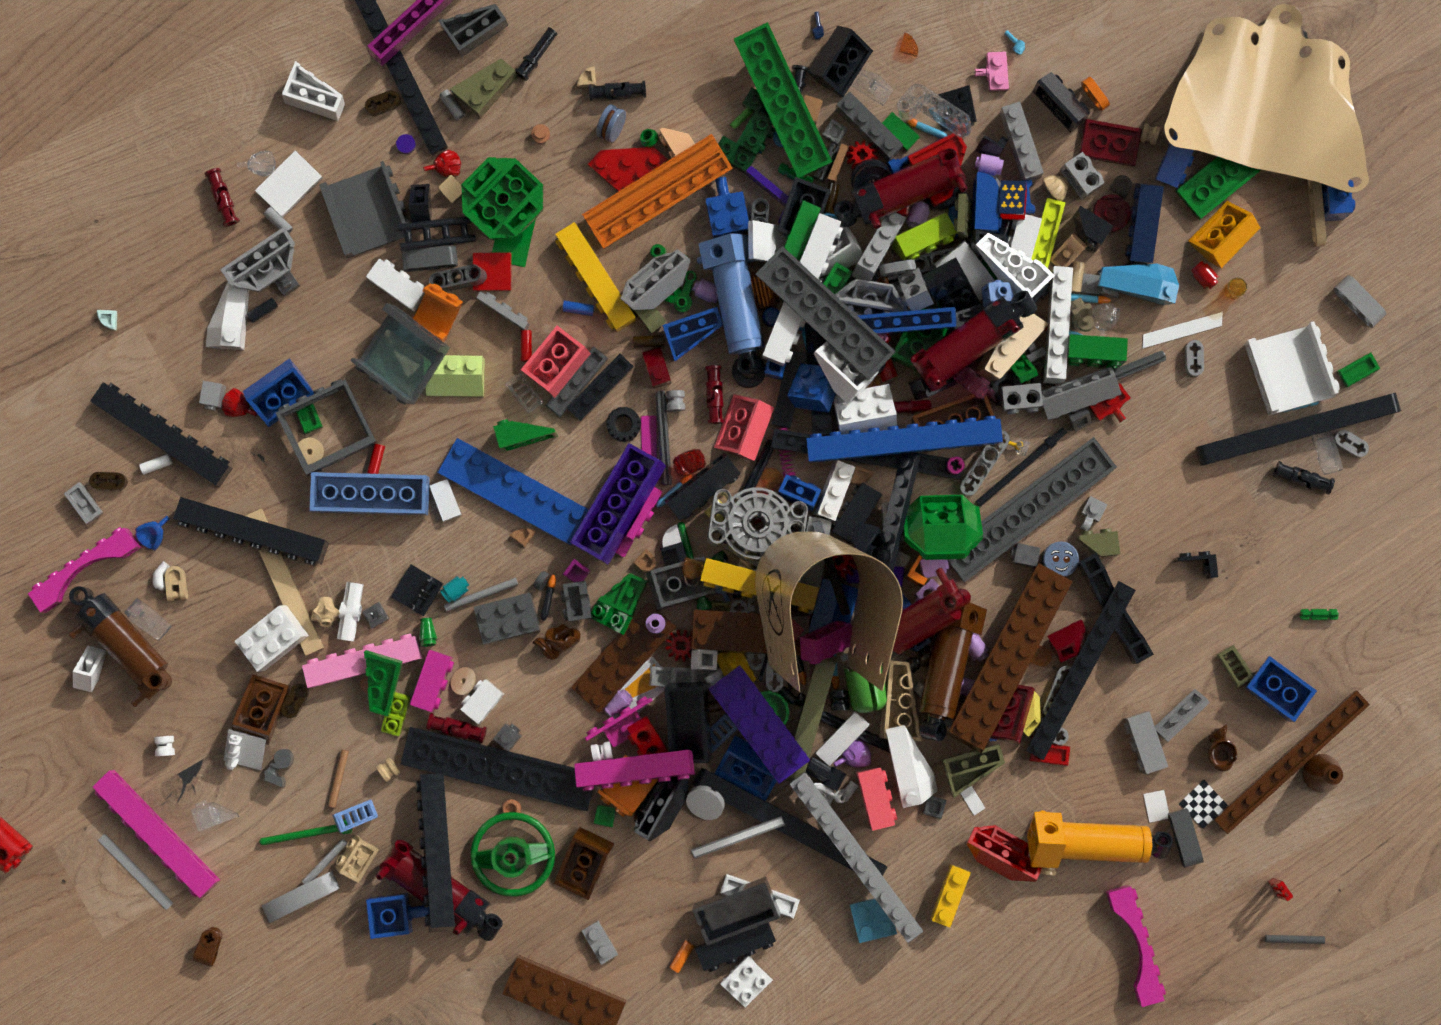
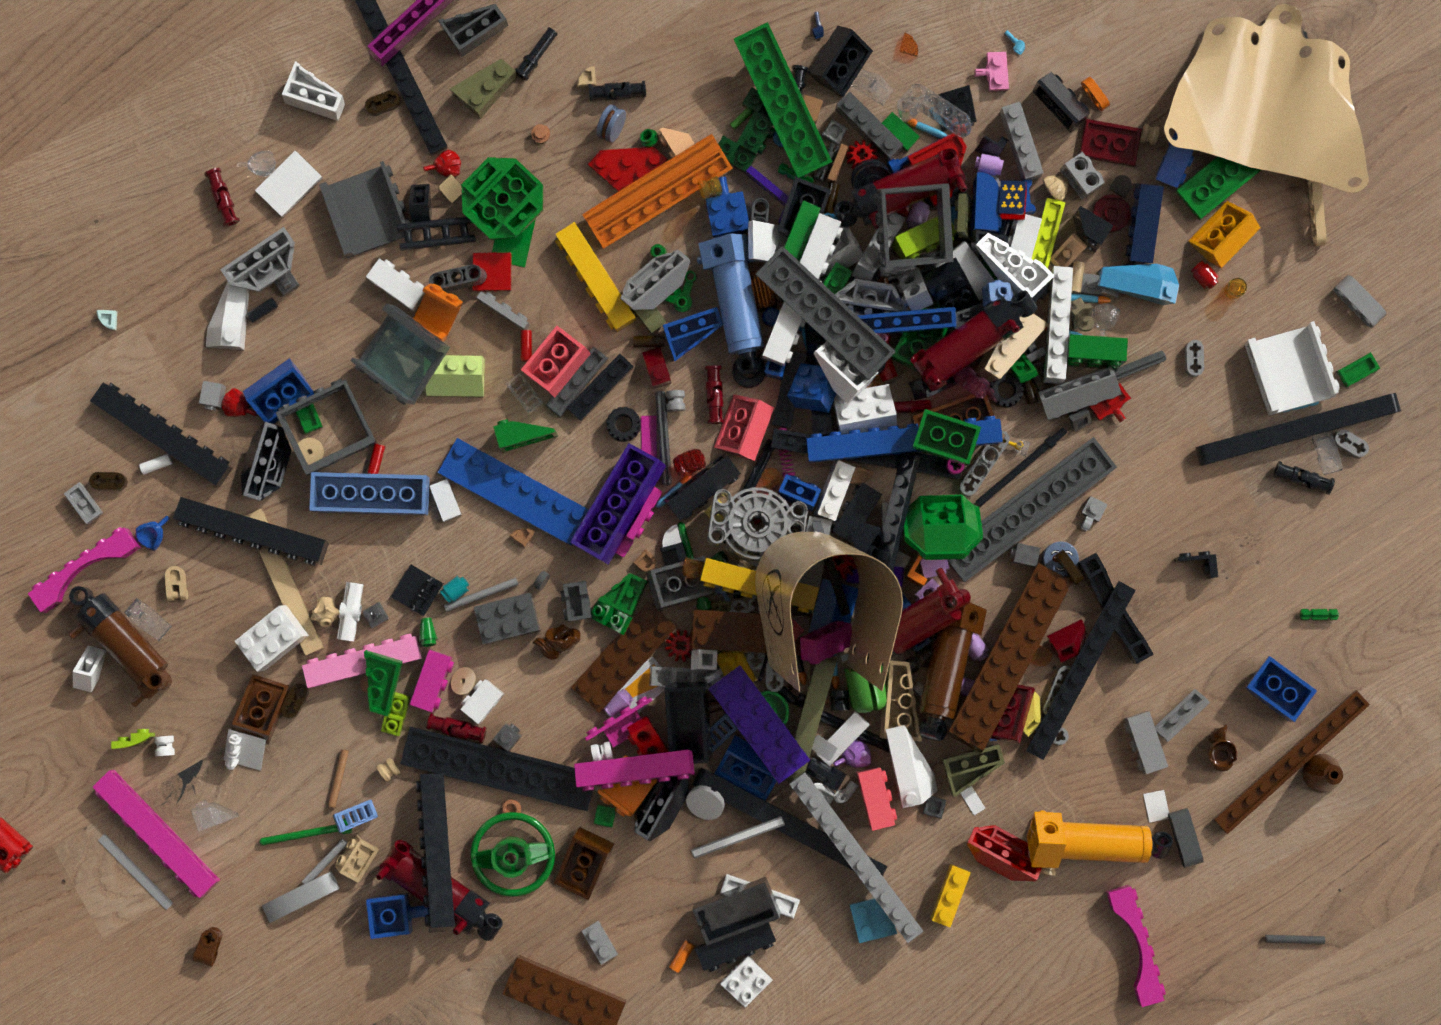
(136, 738): none -> lime slope
(158, 576): white arm -> none
(265, 462): none -> black wedge
(277, 220): light grey hinge -> none
(283, 759): dark grey leg -> none
(406, 144): dark purple tile -> none
(429, 258): dark grey beam -> none
(452, 105): light grey hinge -> none
(548, 597): black piece -> none
(576, 571): magenta panel -> none
(578, 308): blue hinge -> none
(661, 626): lavender brick -> none
(705, 290): lavender brick -> none
(710, 188): none -> clear yellow wheel
(824, 747): none -> white sticker
(944, 225): none -> dark grey window
(946, 437): none -> green brick
(1020, 393): light grey brick -> none
(1056, 755): red tile -> none
(1069, 567): none -> dark brown beam
(1103, 543): olive slope -> none
(1182, 330): white sticker -> none
(1203, 804): sticker -> none
(1239, 684): olive slope -> none
(1283, 892): red tile -> none
(1337, 203): blue brick -> none

